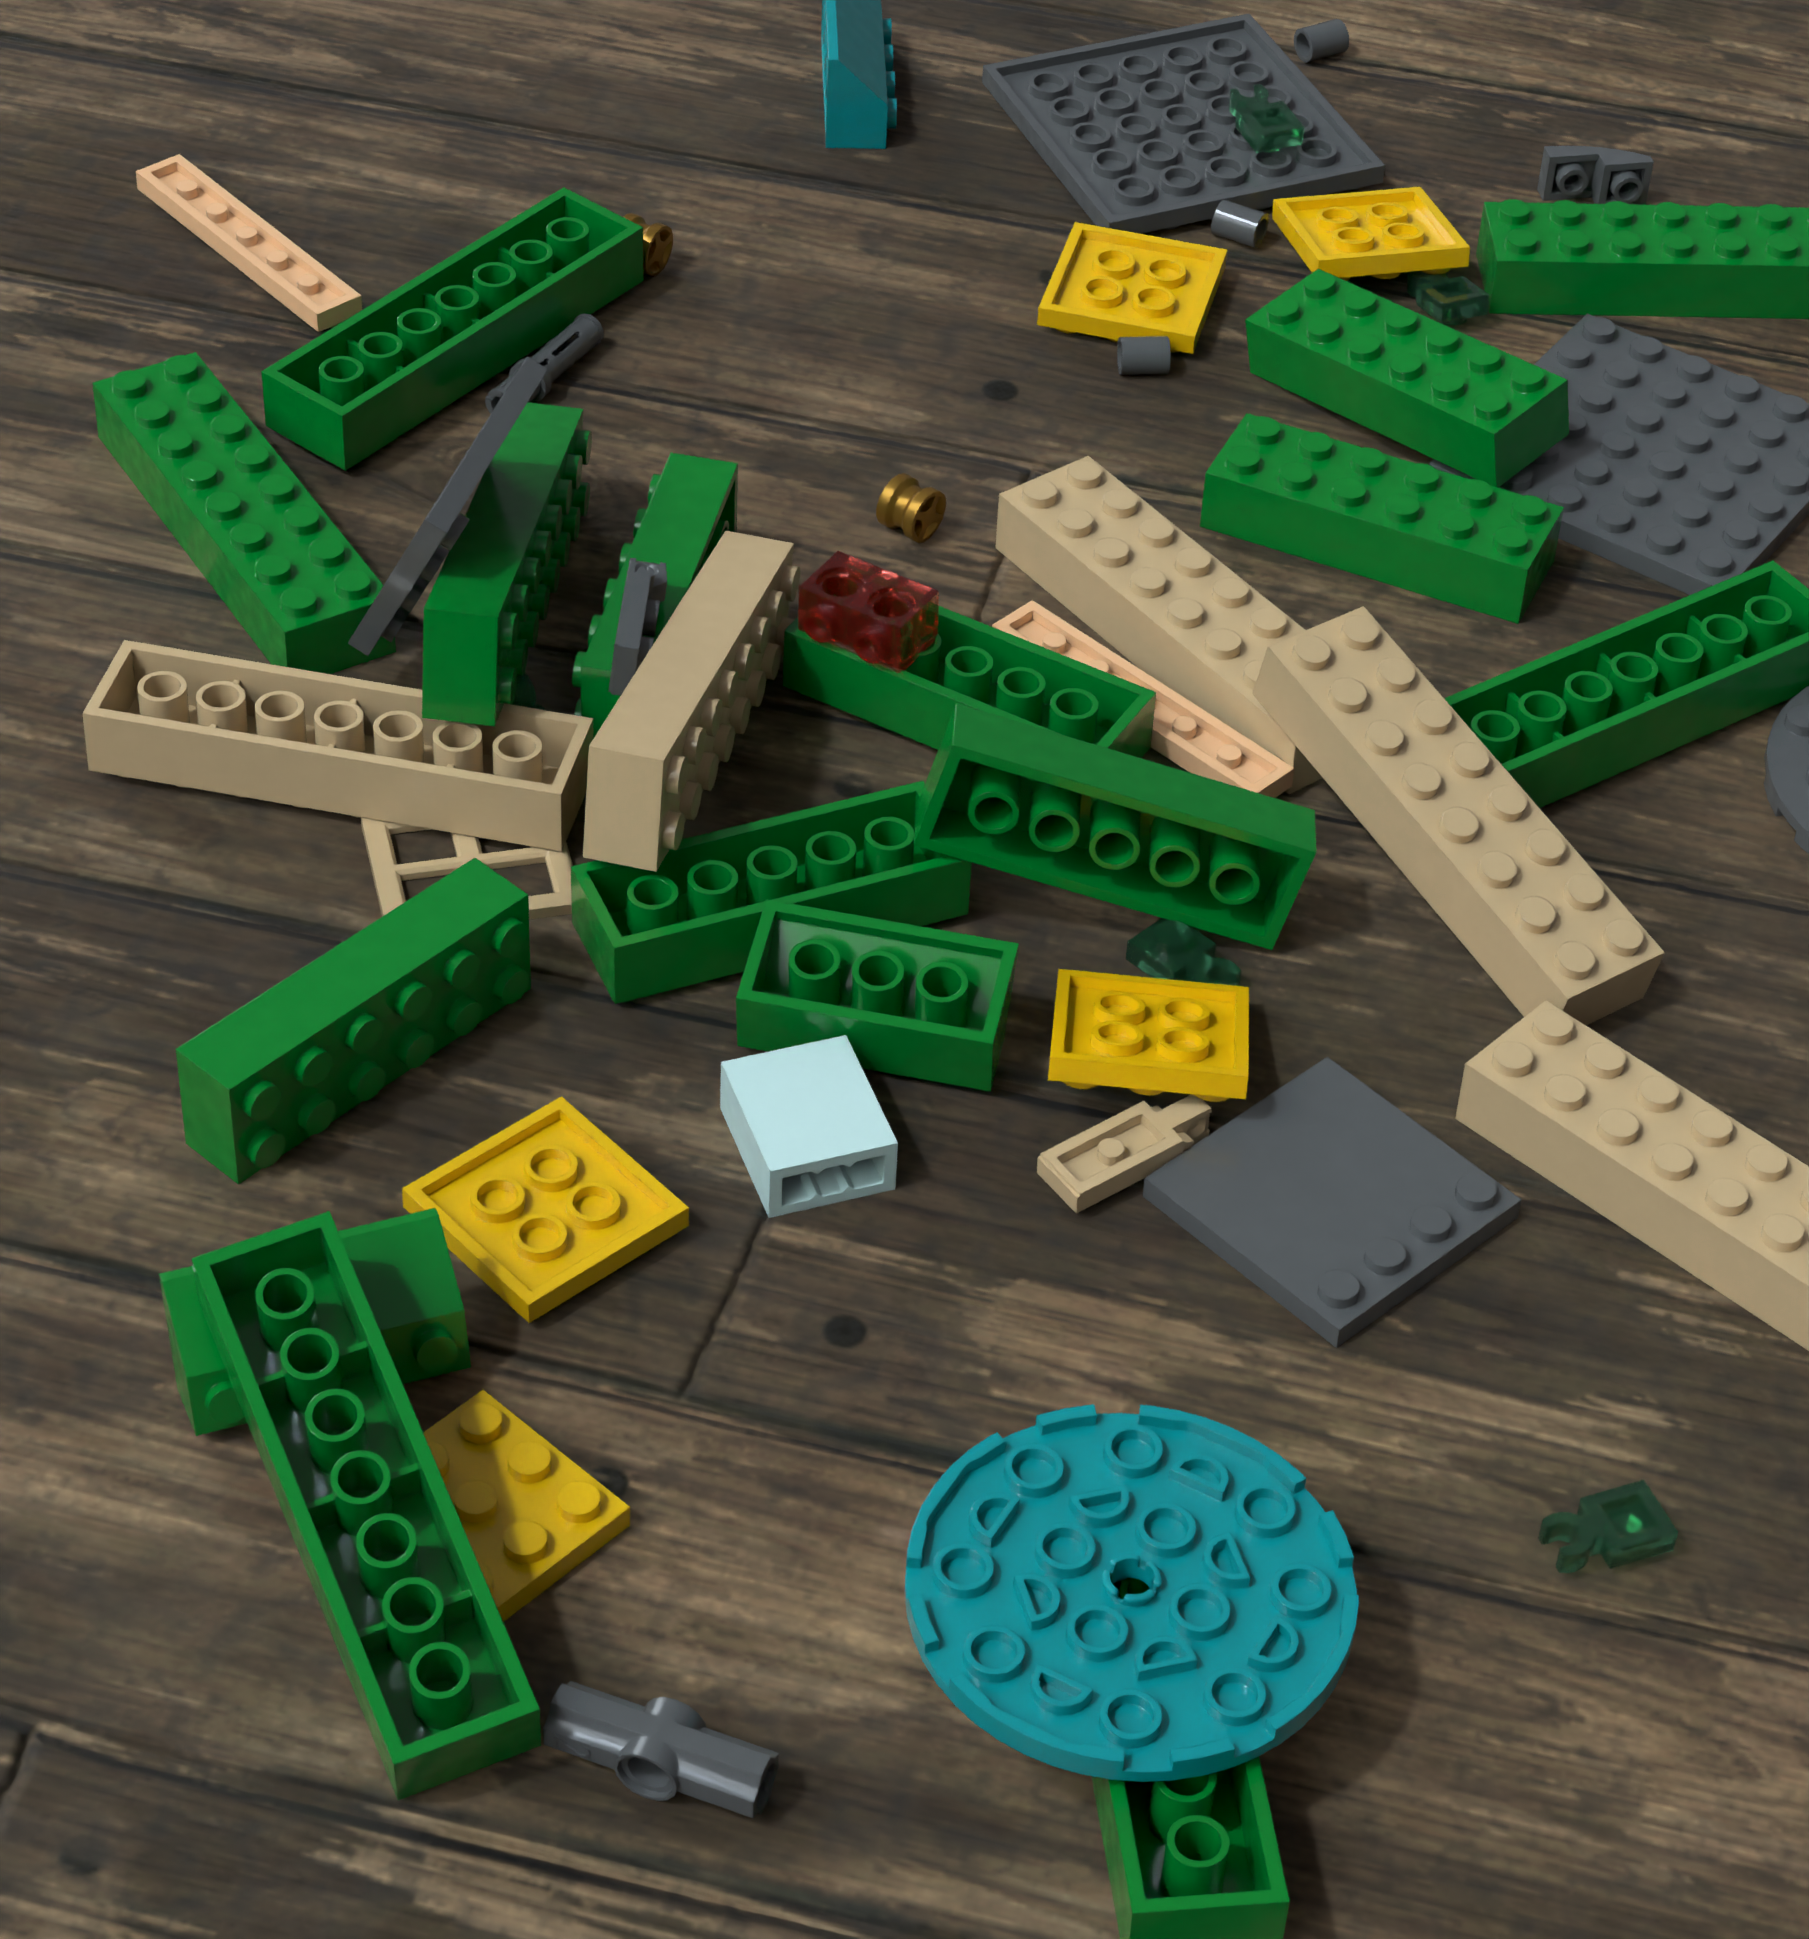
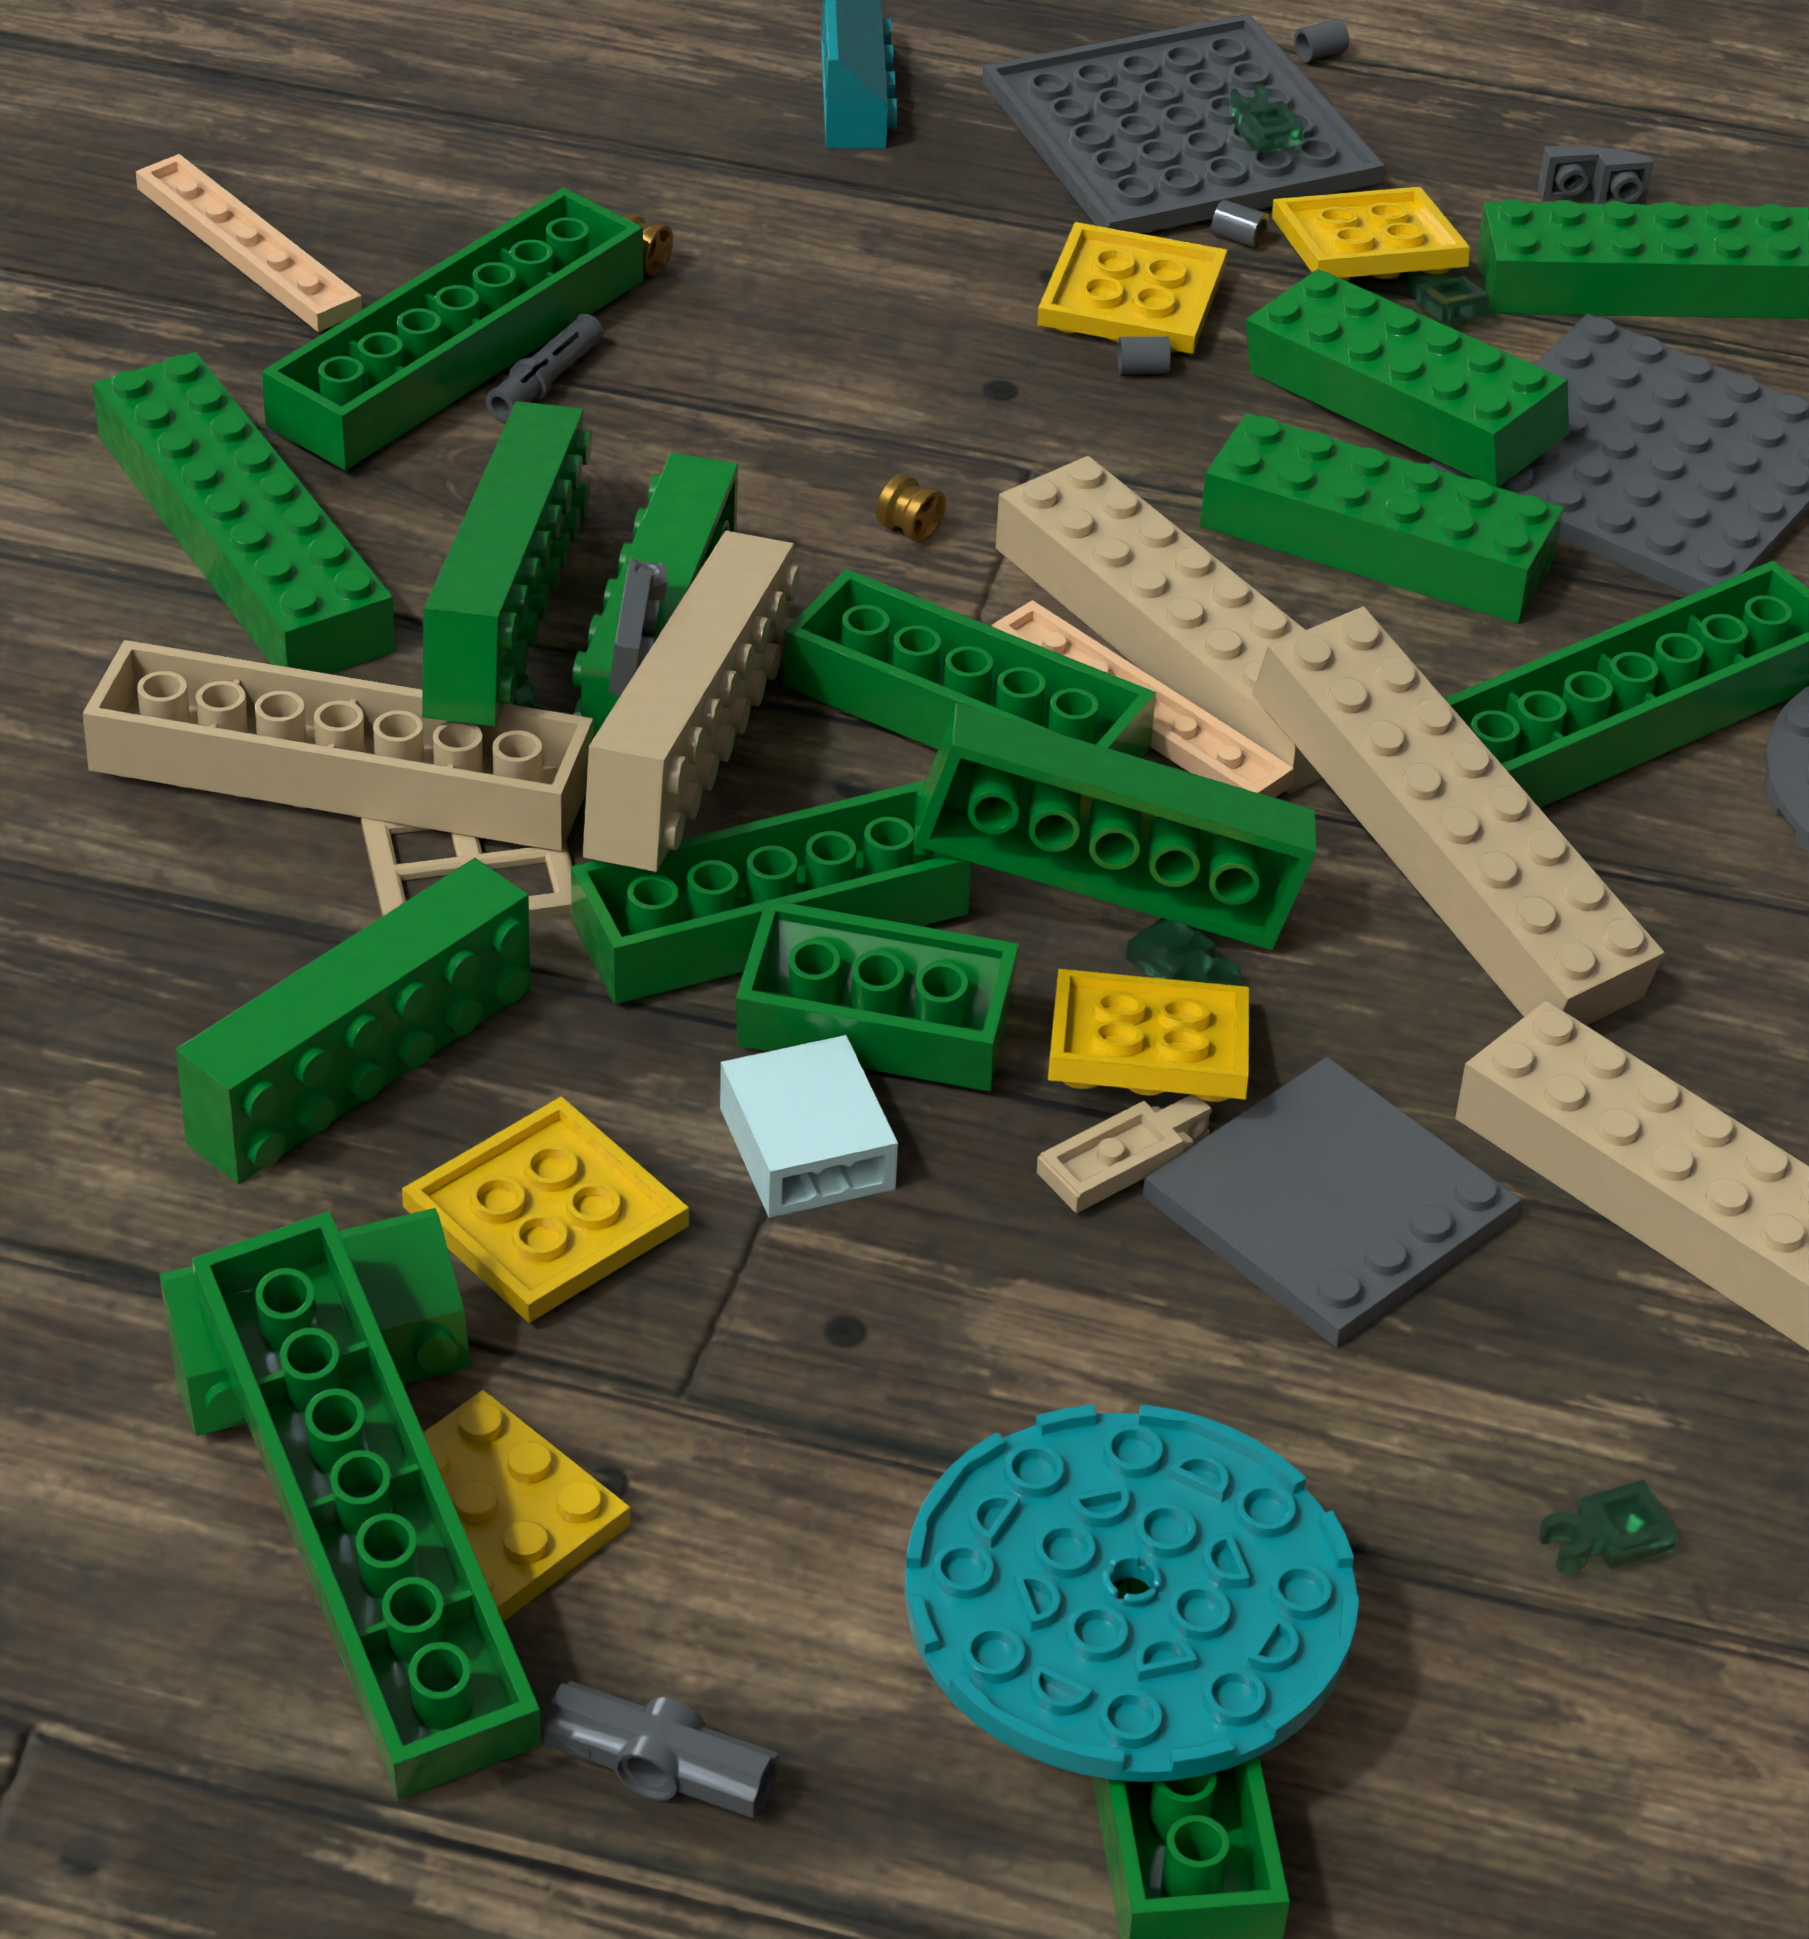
(444, 520): dark grey plate -> none
(868, 611): clear red brick -> none

